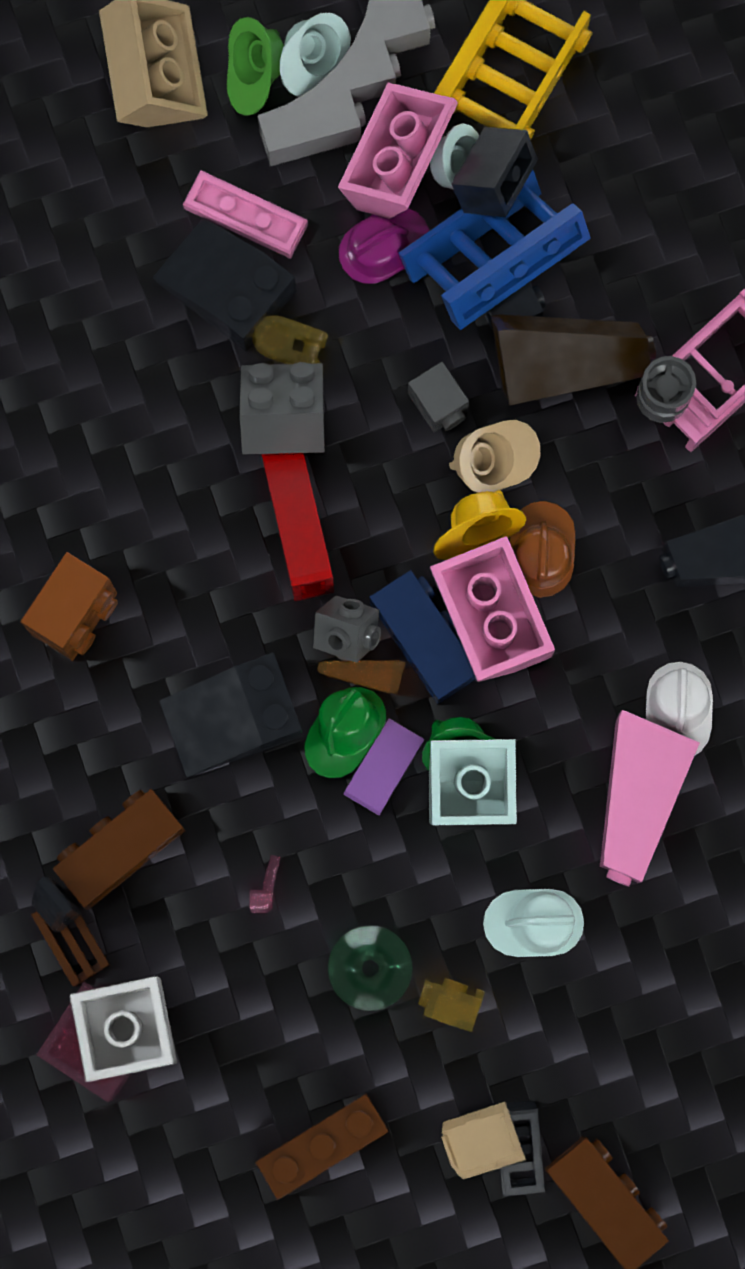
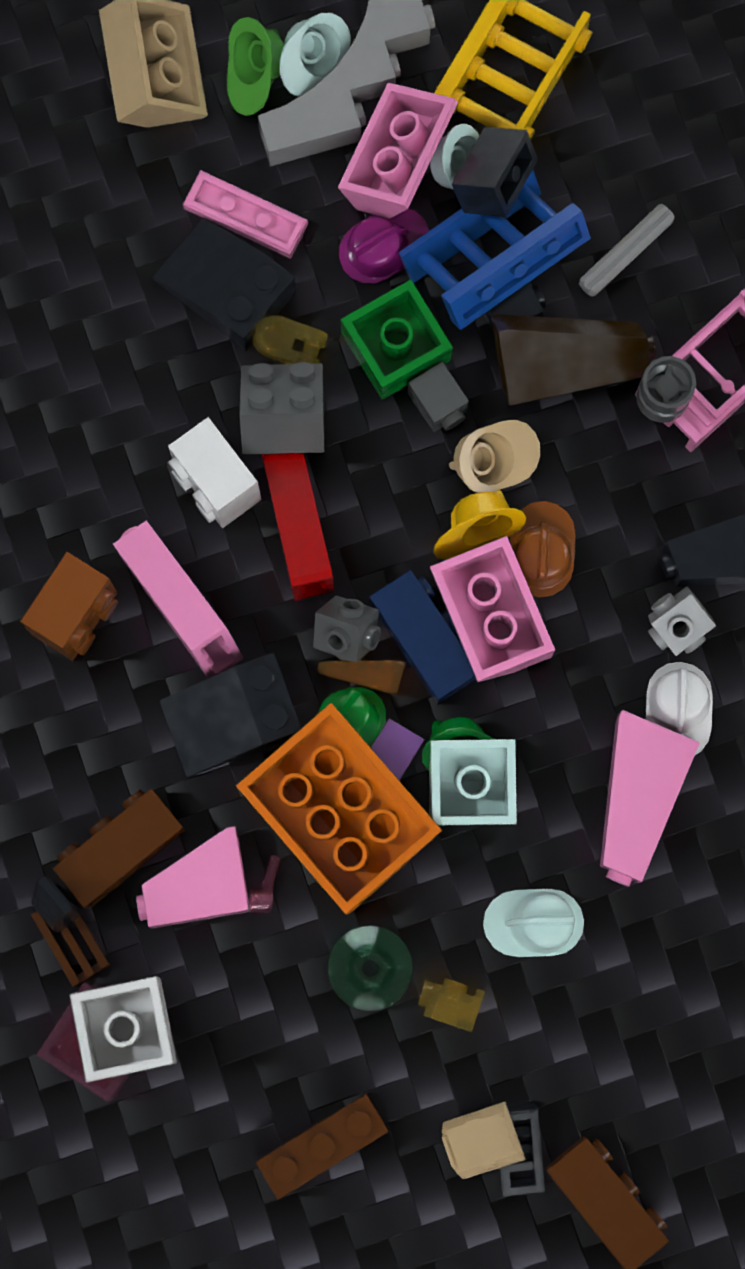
(178, 600): none -> bright pink slope
(198, 886): none -> bright pink slope
(214, 472): none -> white brick
(339, 809): none -> orange slope
(396, 339): none -> green brick
(626, 250): none -> light grey axle
(677, 608): none -> light grey brick

